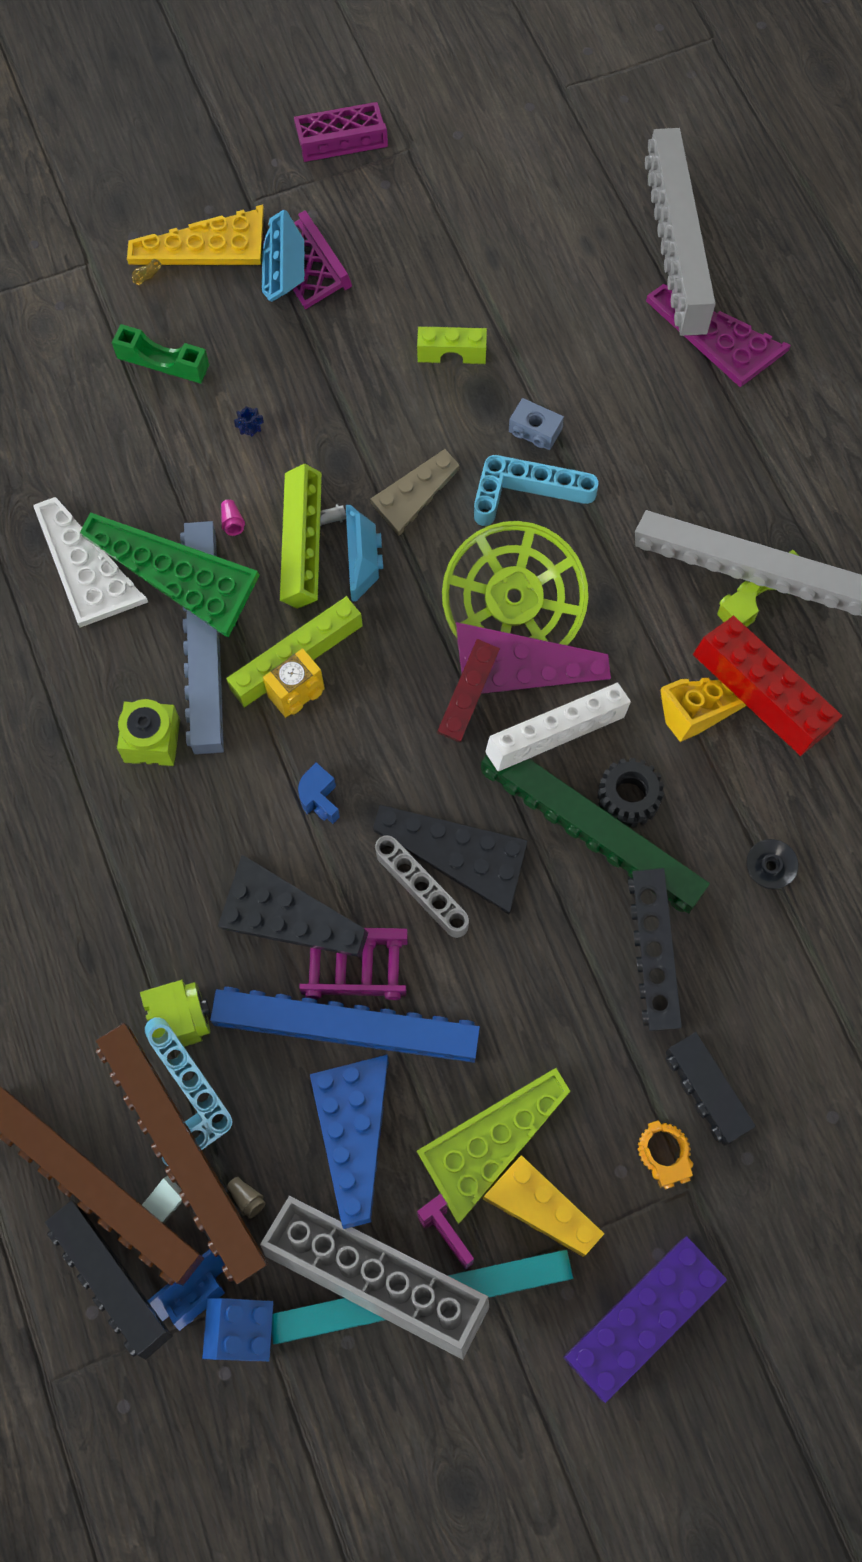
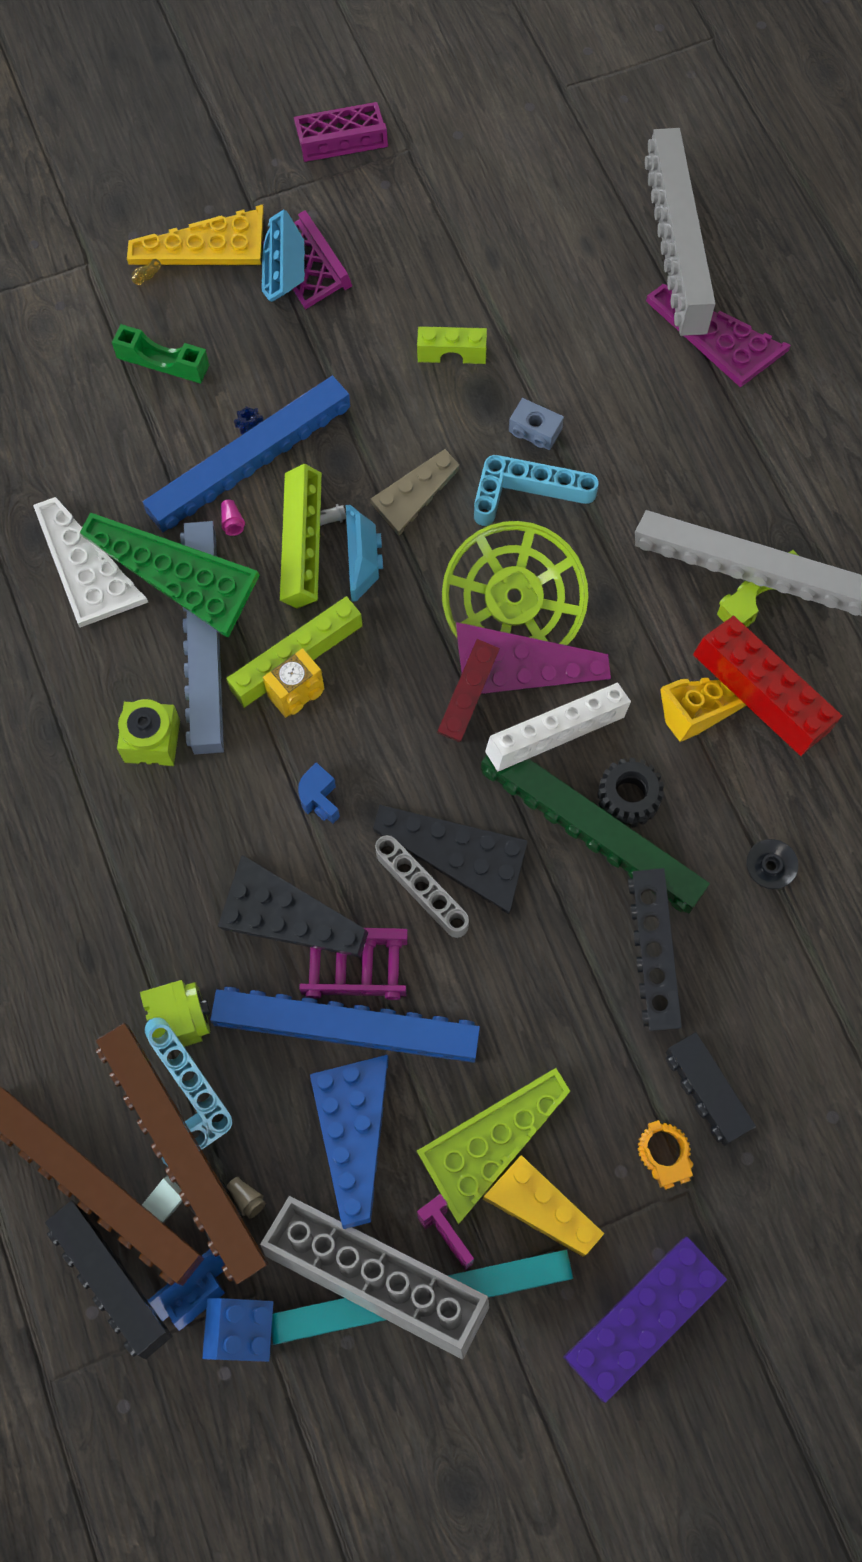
(247, 454): none -> blue brick

